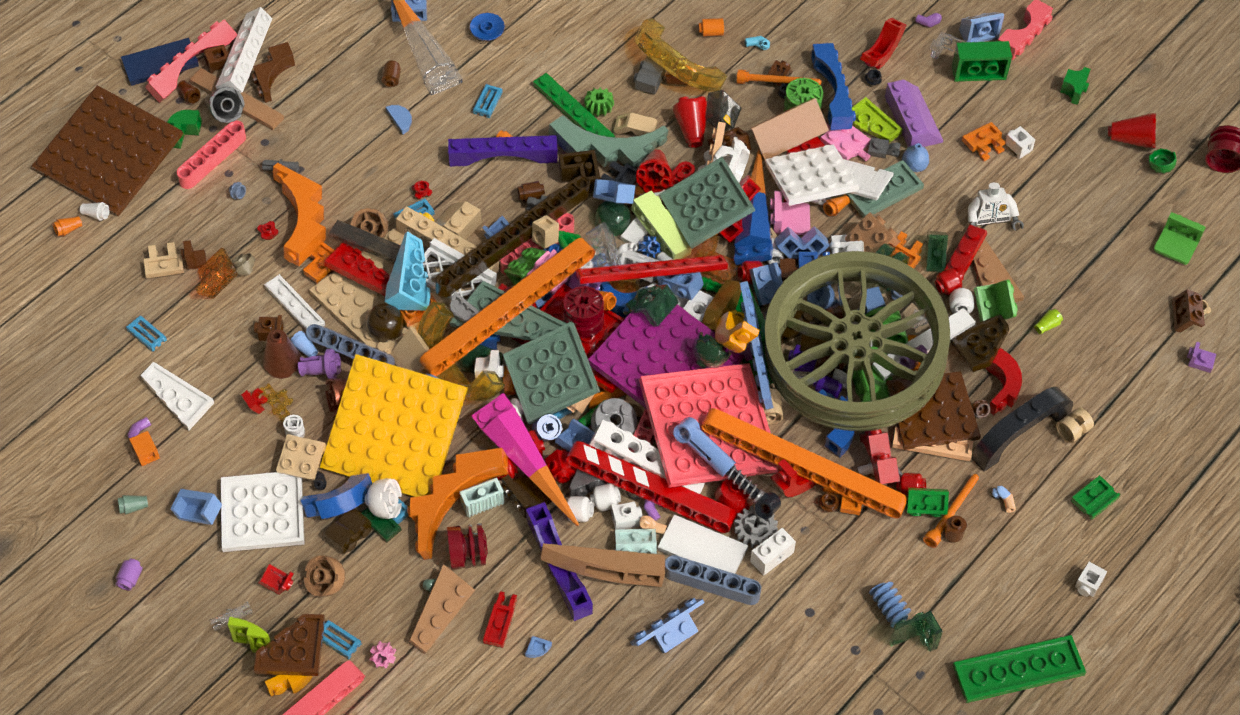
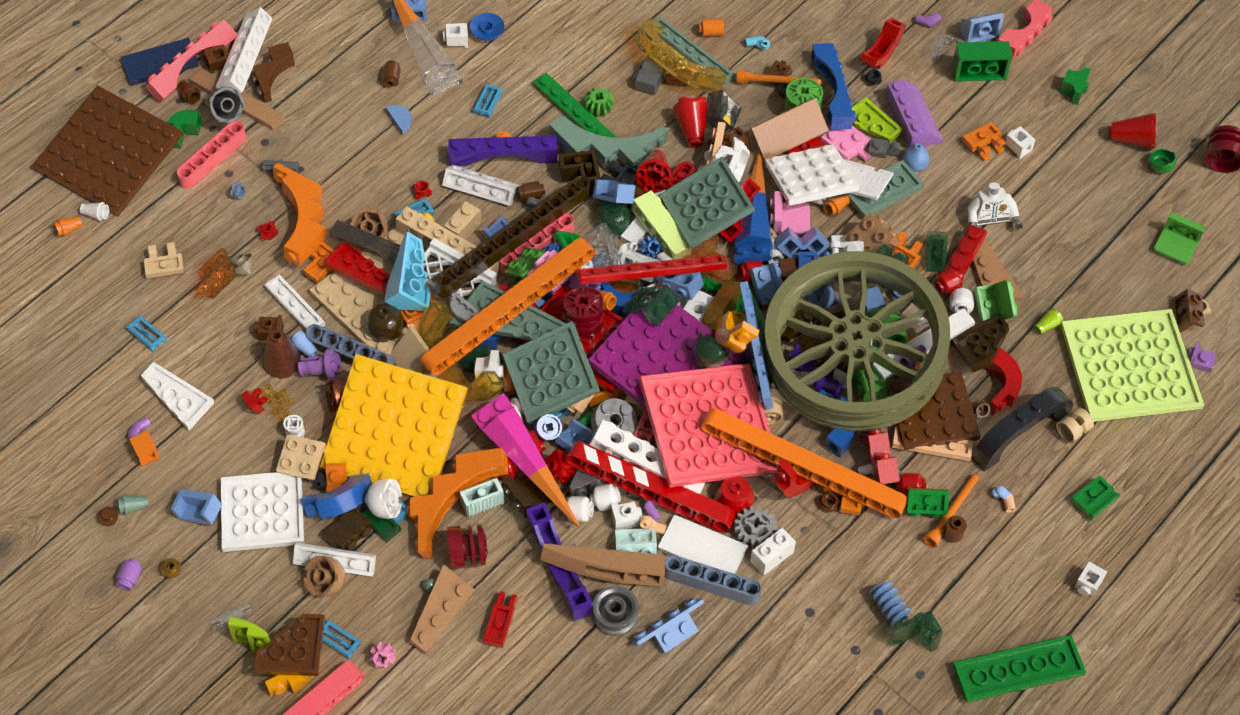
(108, 516): none -> reddish brown plate
(170, 573): none -> pearl gold plate
(193, 258): reddish brown bracket -> none
(276, 580): red bracket -> none
(336, 475): none -> orange bracket
(352, 561): none -> white plate
(456, 35): none -> white brick
(480, 184): none -> white fence
(537, 647): medium blue tile -> none
(545, 232): tan brick -> none
(612, 622): none -> flat silver wheel
(636, 123): tan slope -> none
(689, 432): piece -> none
(690, 49): none -> sand green tile
(1131, 365): none -> yellowish green plate

